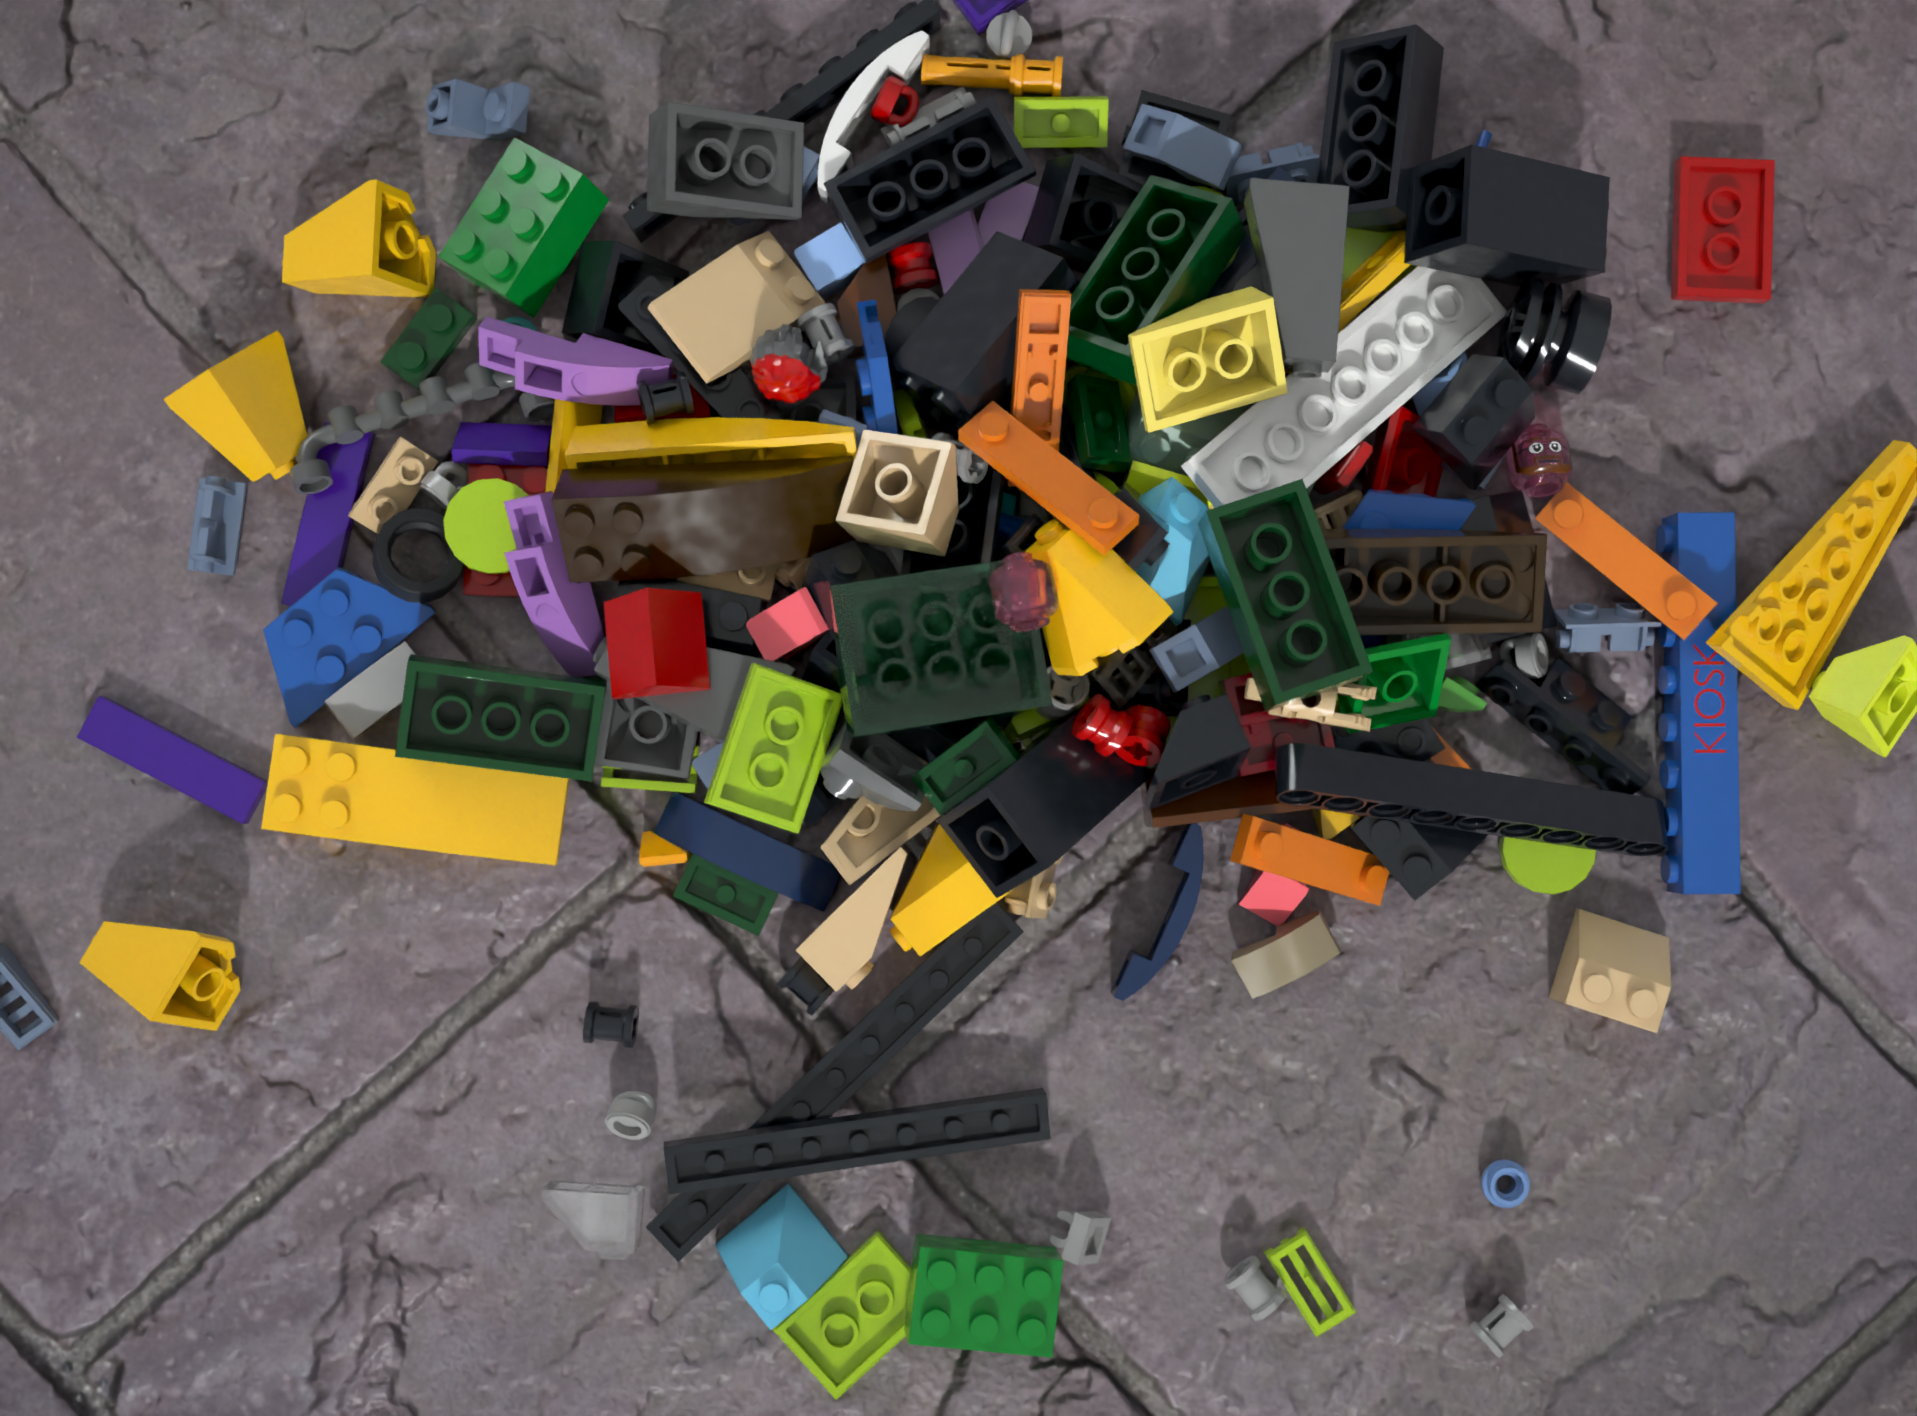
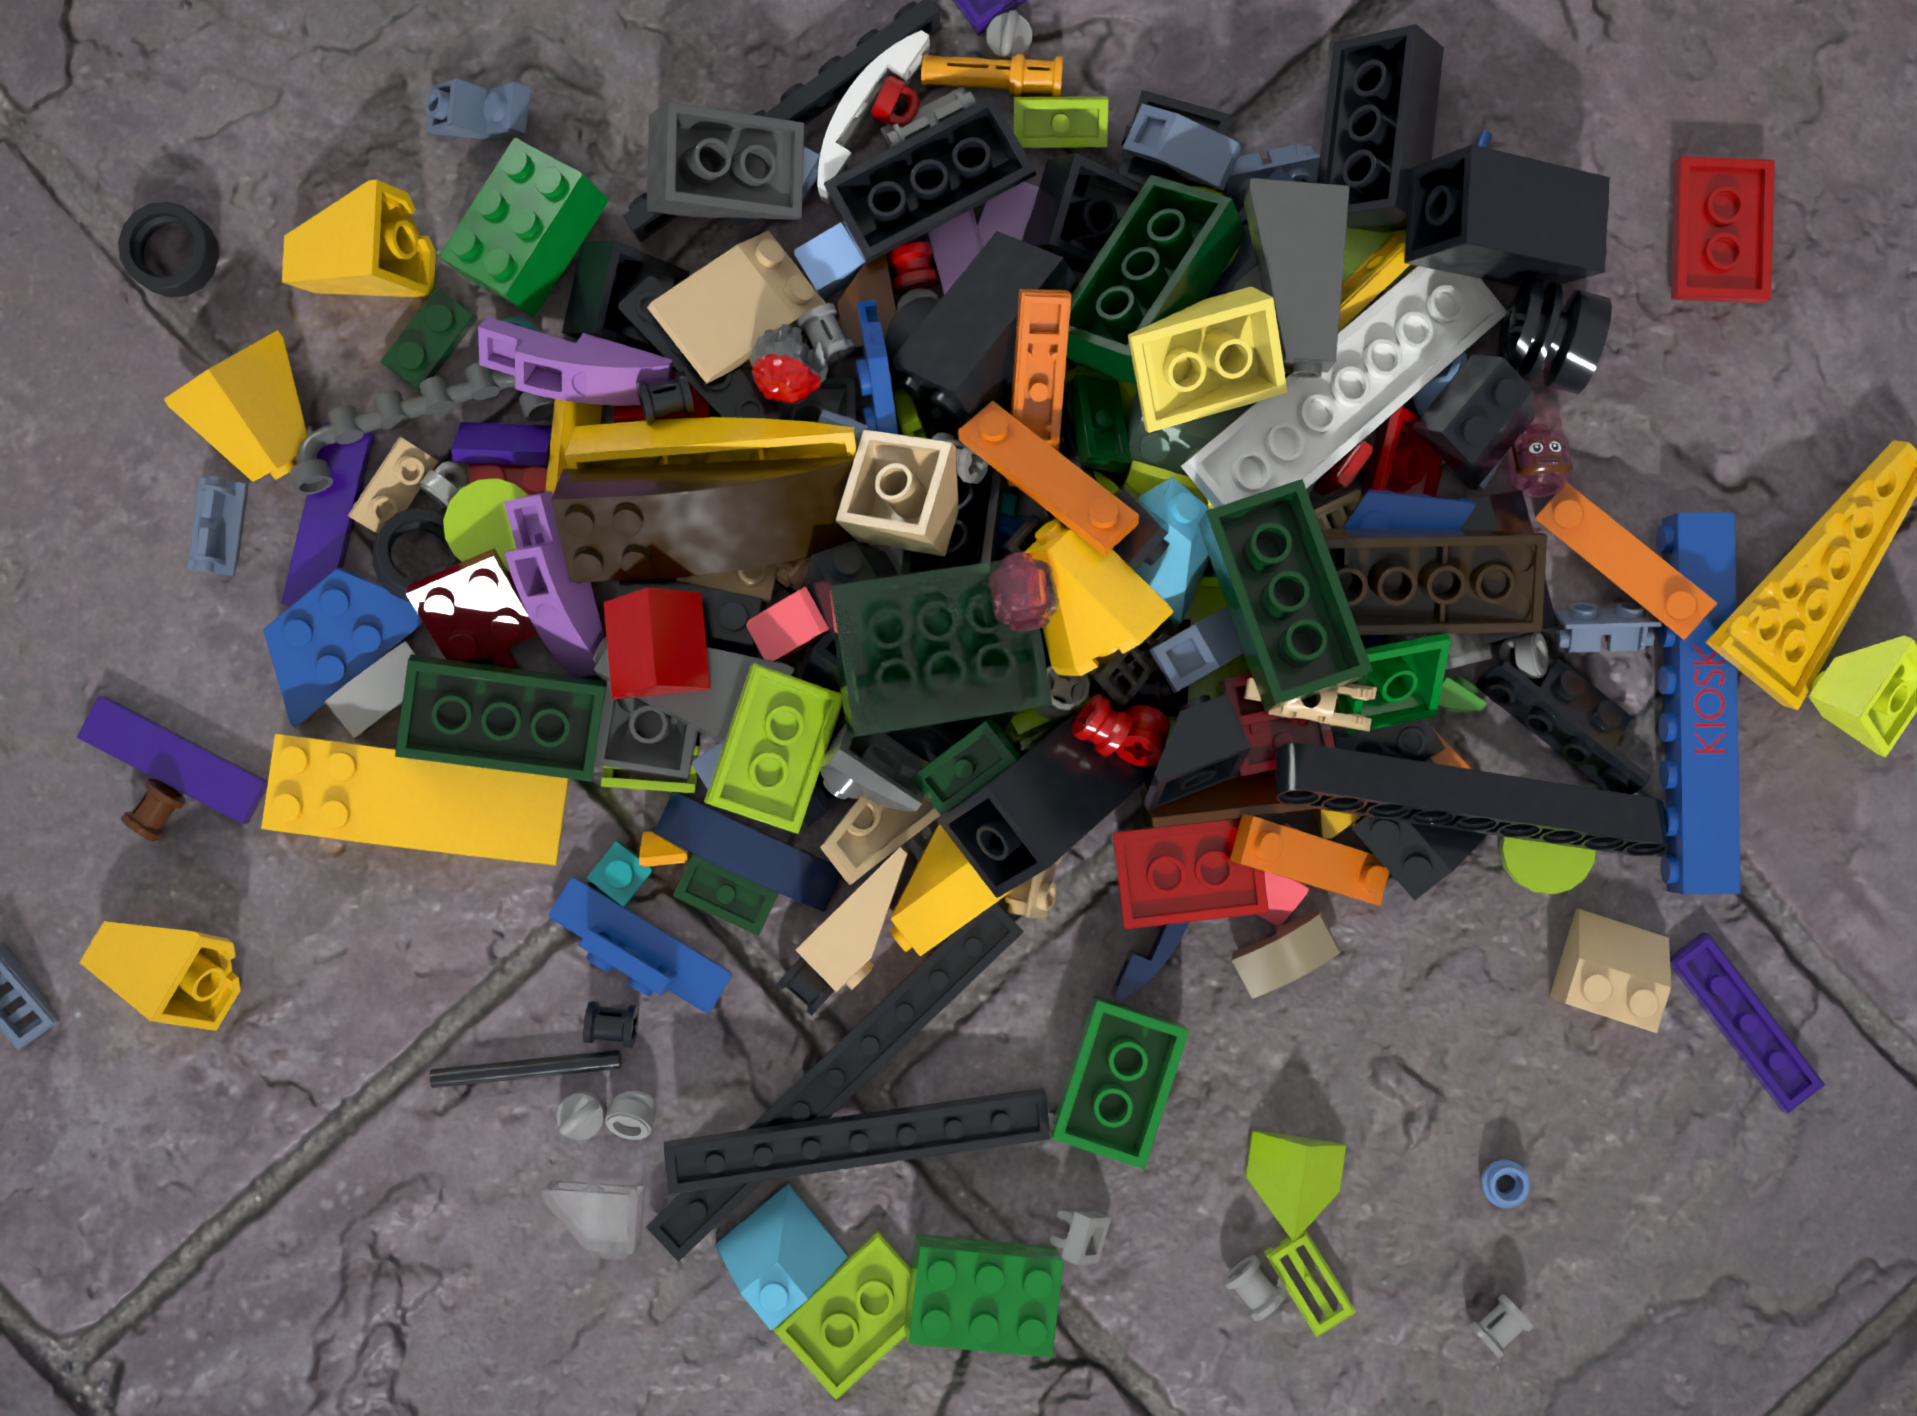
(139, 229): none -> black tyre
(153, 809): none -> reddish brown bush
(473, 610): none -> dark red plate
(525, 1069): none -> black bar
(581, 1115): none -> light grey tile
(620, 874): none -> teal plate
(638, 948): none -> blue bracket
(1119, 1082): none -> green brick
(1184, 875): none -> red plate
(1294, 1176): none -> lime slope
(1745, 1022): none -> dark purple tile

